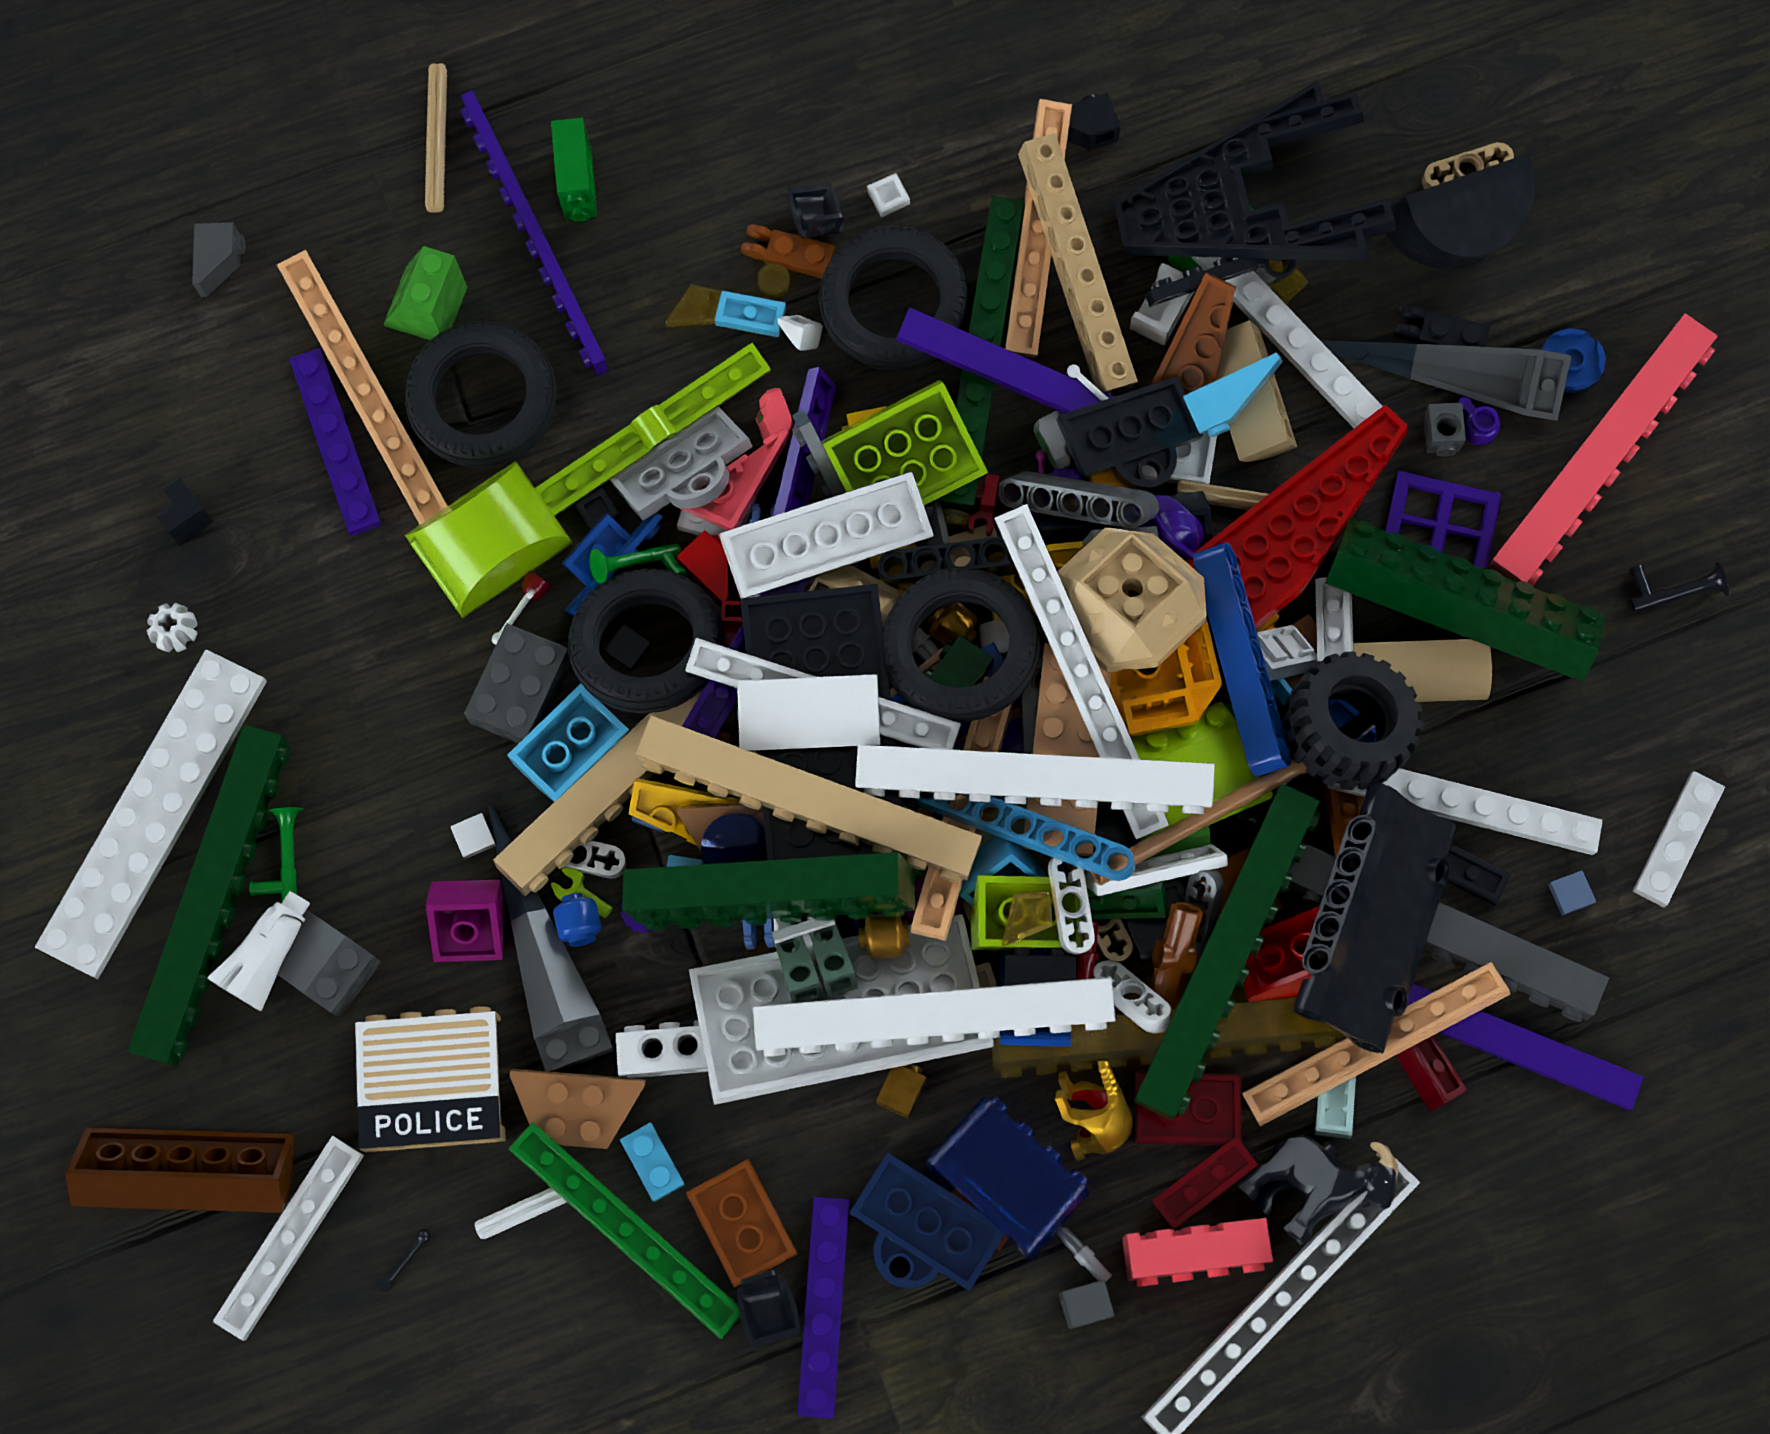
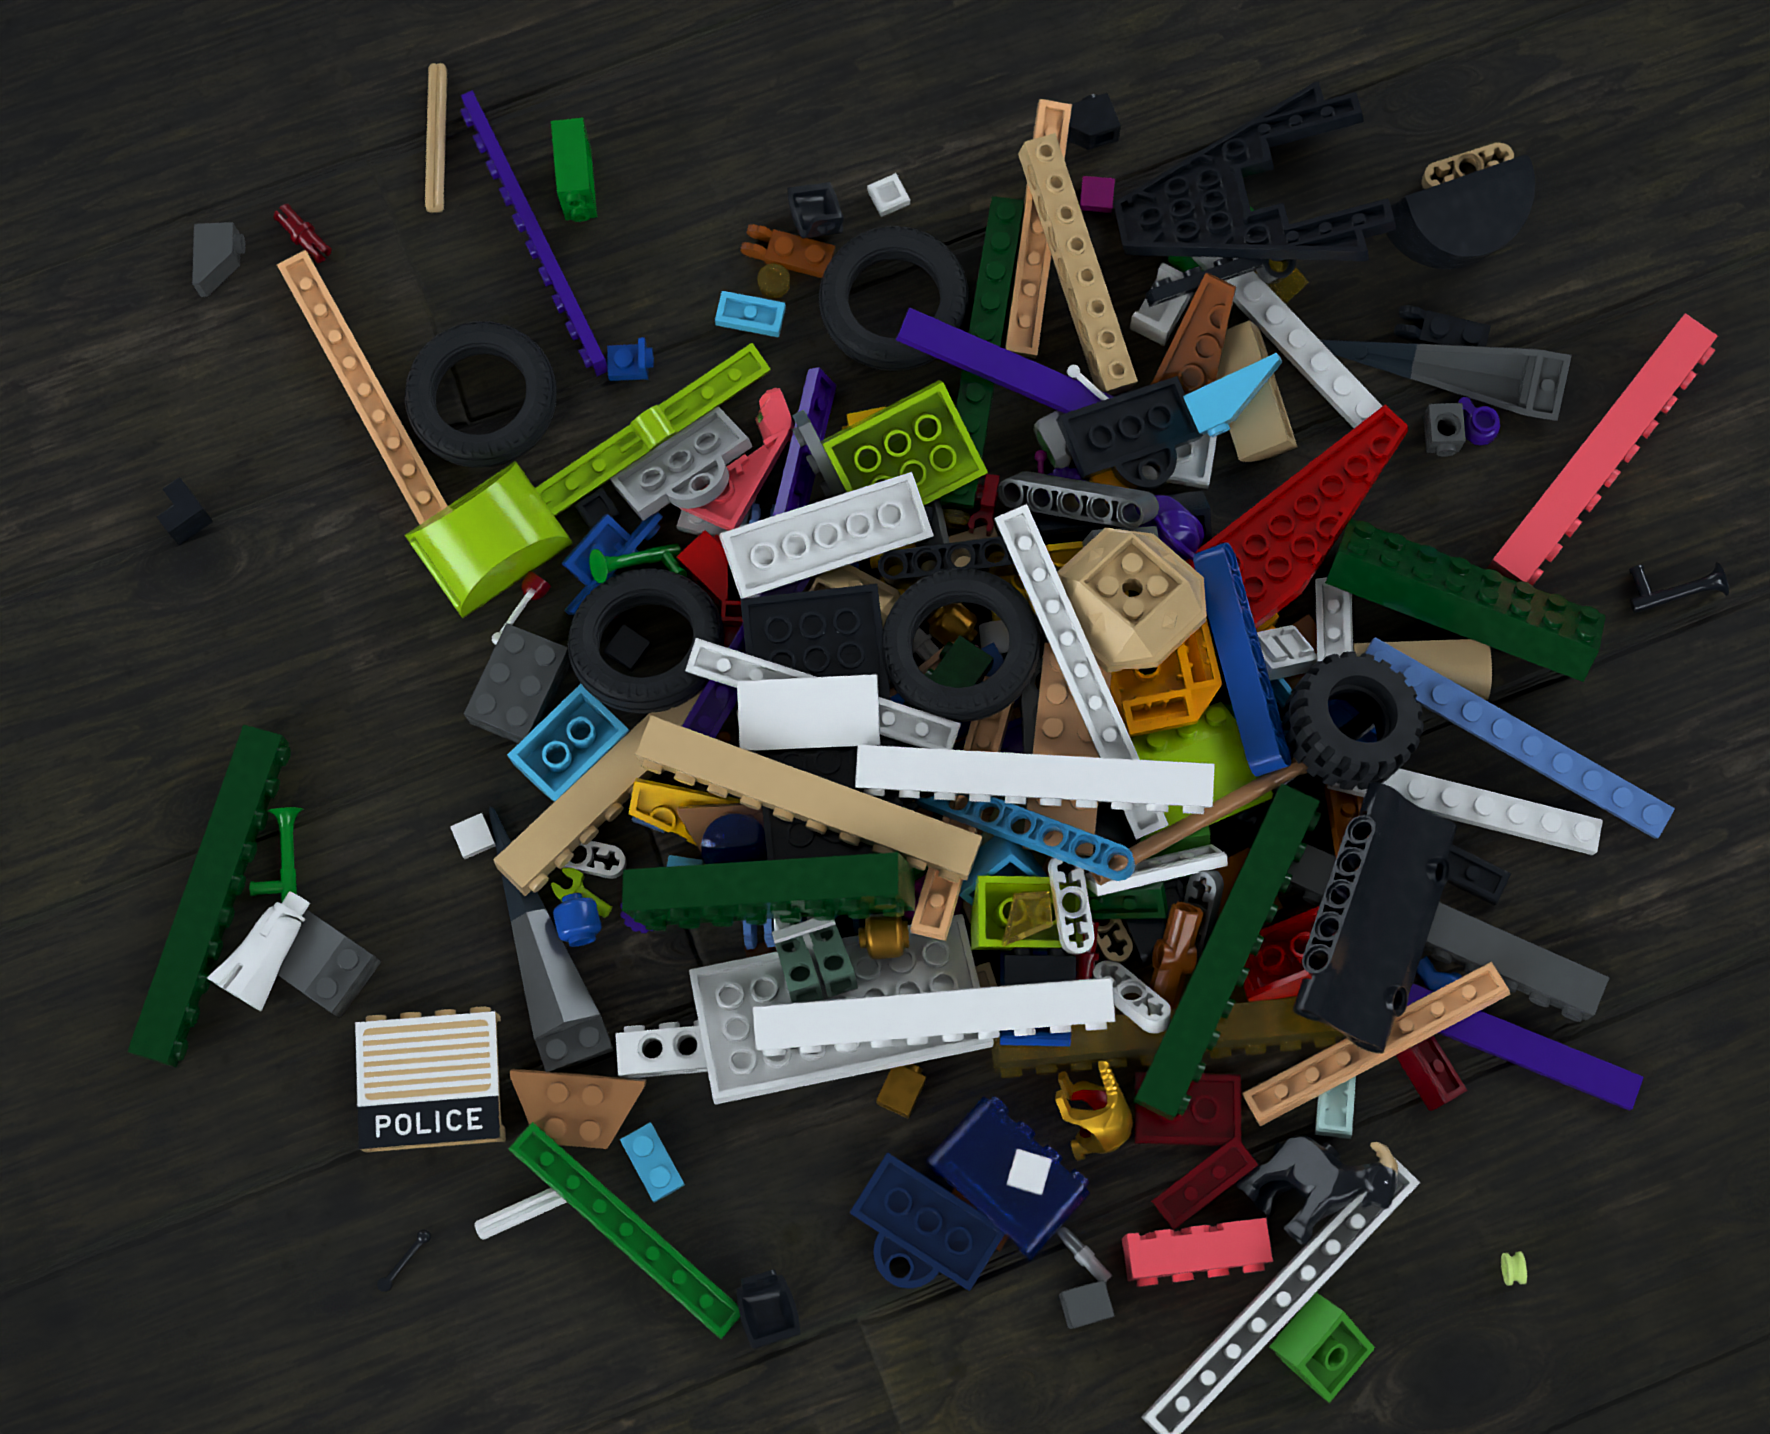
(151, 814): white plate -> none
(166, 620): white piece -> none
(181, 1170): reddish brown slope -> none
(288, 1238): white plate -> none
(302, 233): none -> dark red pin
(335, 442): dark purple plate -> none
(427, 295): bright green slope -> none
(466, 920): magenta slope -> none
(629, 361): none -> blue bracket
(696, 307): clear yellow piece -> none
(741, 1223): dark orange tile -> none
(801, 331): white slope -> none
(823, 1308): dark purple plate -> none
(1029, 1172): none -> white tile
(1097, 194): none -> magenta tile
(1223, 495): tan axle -> none
(1322, 1346): none -> bright green slope
(1431, 978): none -> blue arm
(1440, 525): dark purple window -> none
(1514, 1268): none -> yellowish green bush
(1527, 744): none -> medium blue plate
(1572, 893): sand blue tile -> none
(1586, 360): blue tile -> none
(1678, 839): white plate -> none

